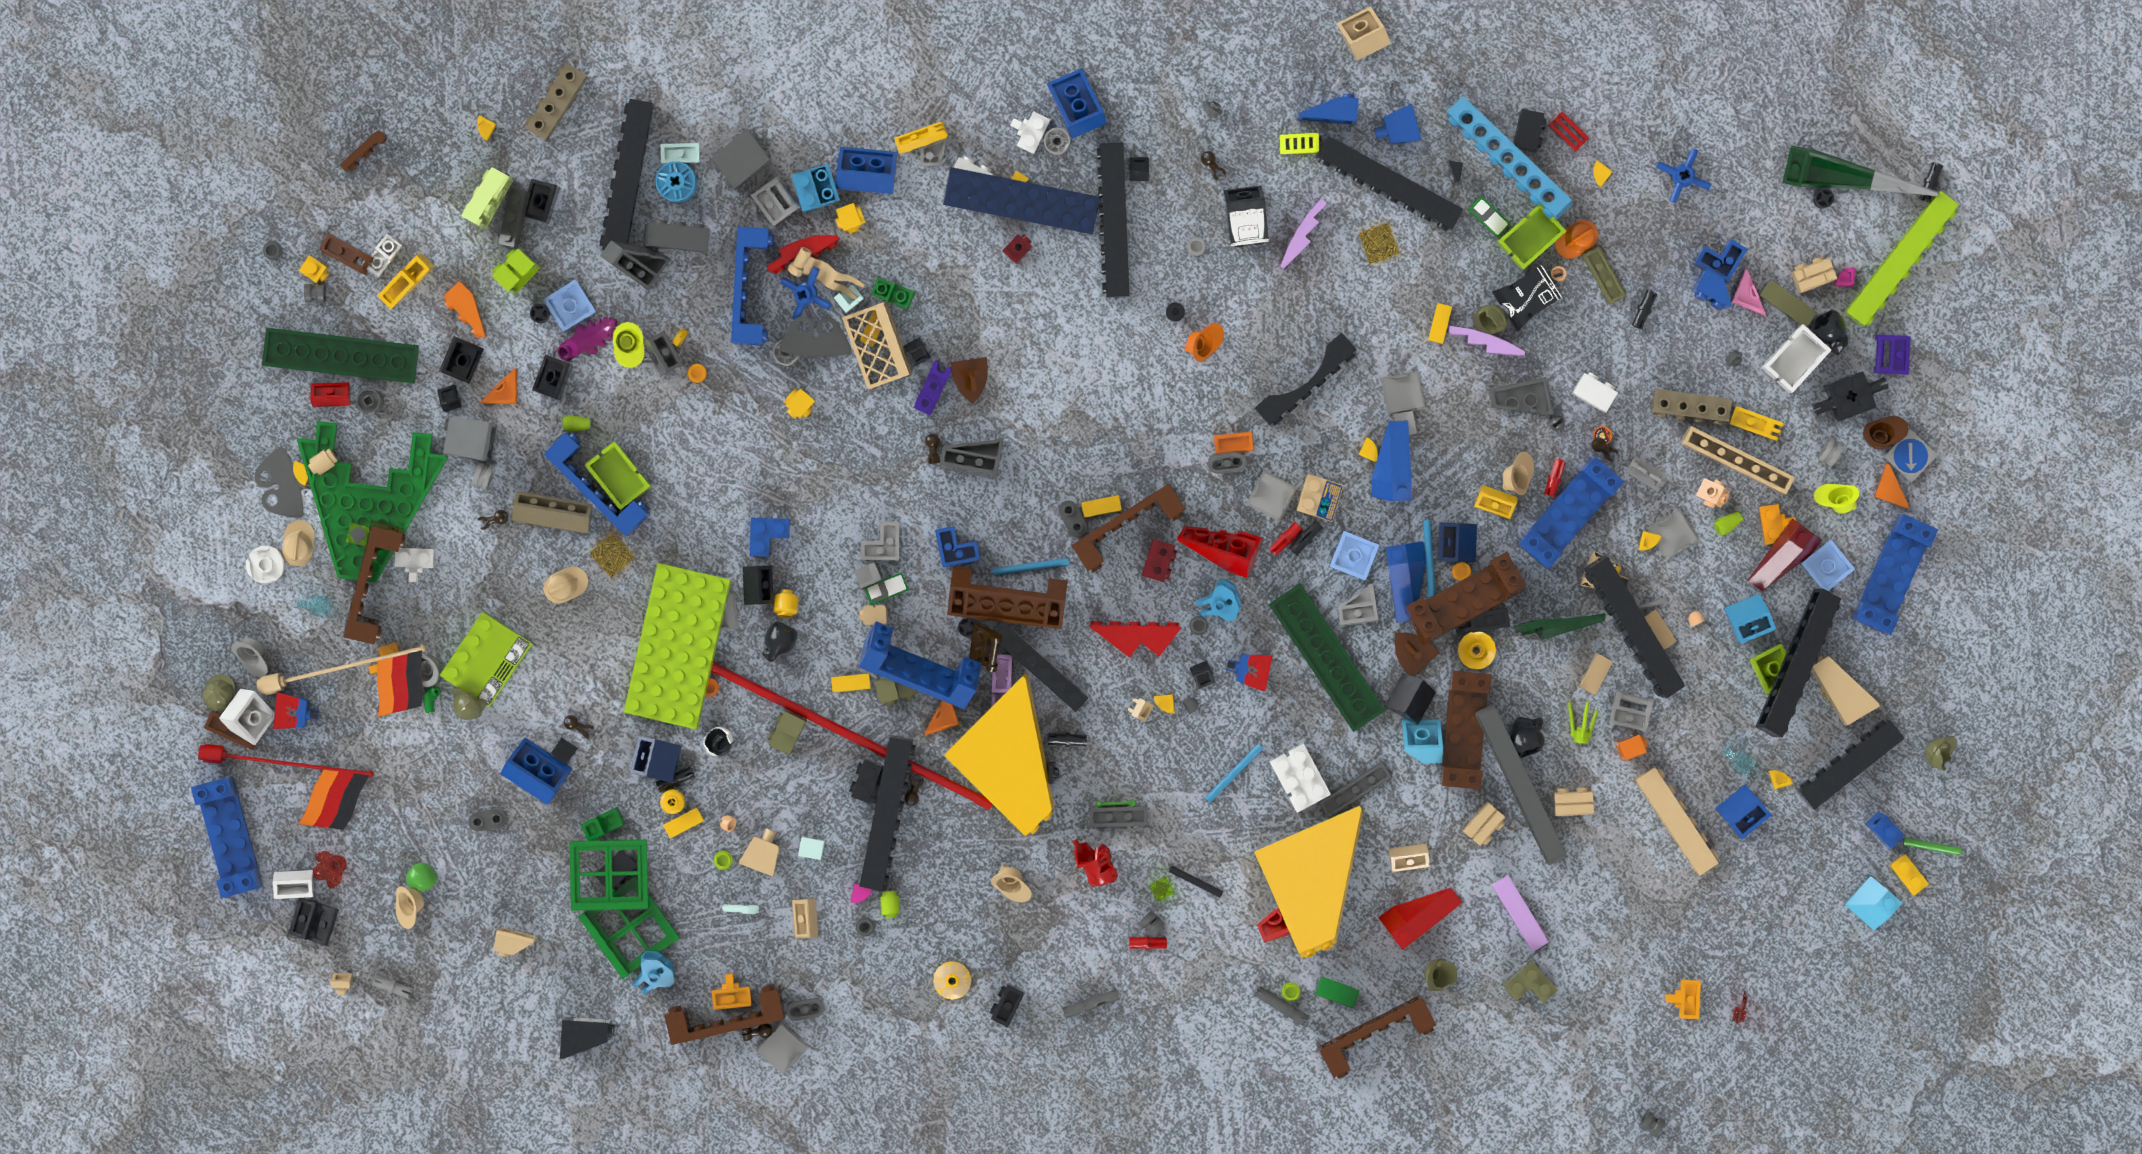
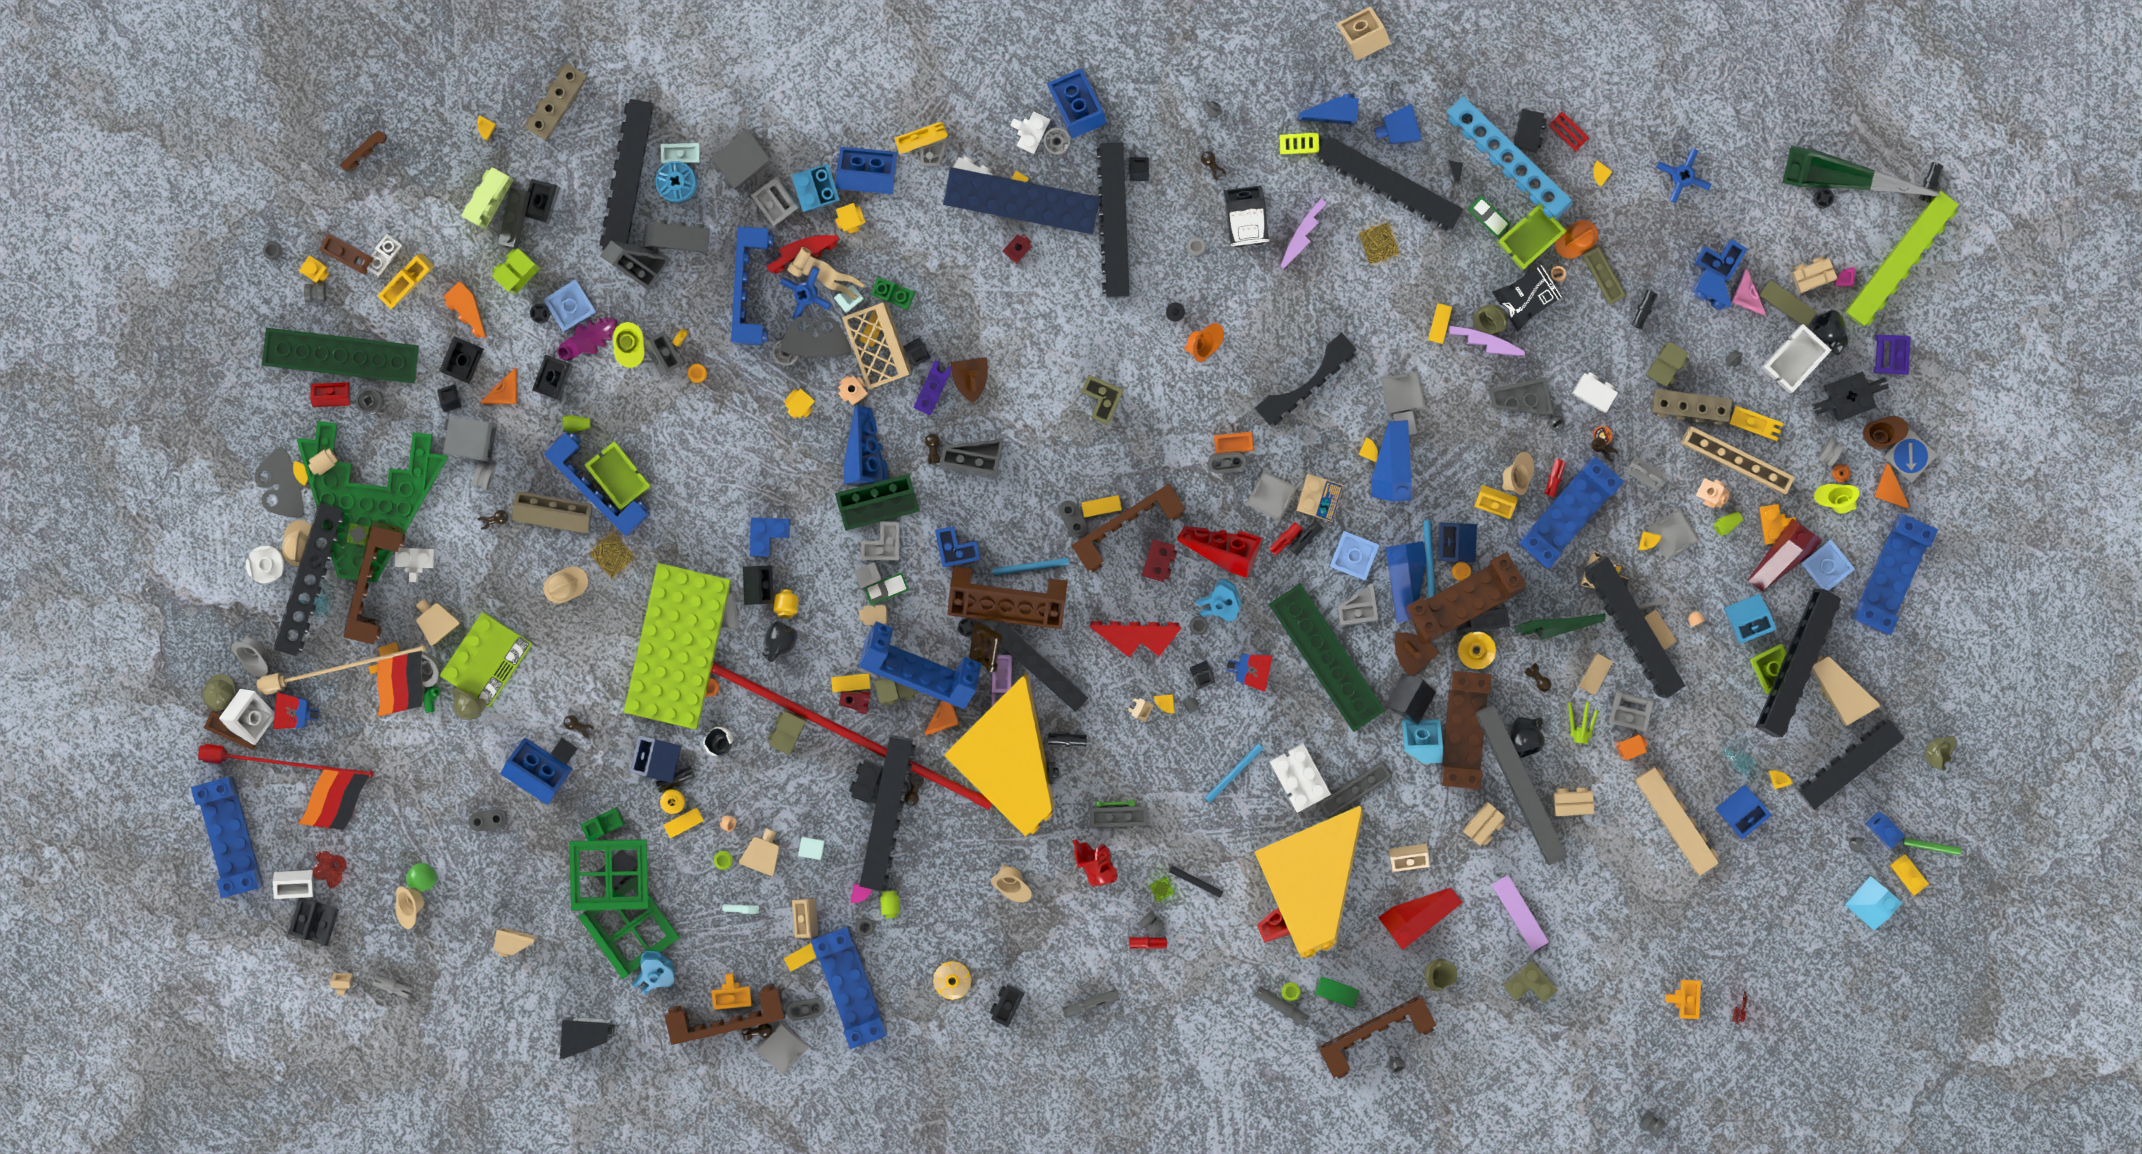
(323, 512): none -> black brick
(436, 621): none -> tan torso
(800, 957): none -> yellow piece
(849, 987): none -> blue plate
(855, 396): none -> light nougat brick
(859, 703): none -> dark red plate
(863, 455): none -> blue wedge
(877, 502): none -> dark green slope
(1107, 397): none -> olive brick
(1397, 1065): none -> dark grey hinge
(1543, 683): none -> dark brown arm
(1667, 363): none -> olive brick
(1836, 473): none -> orange plate
(1856, 843): none -> dark grey hinge

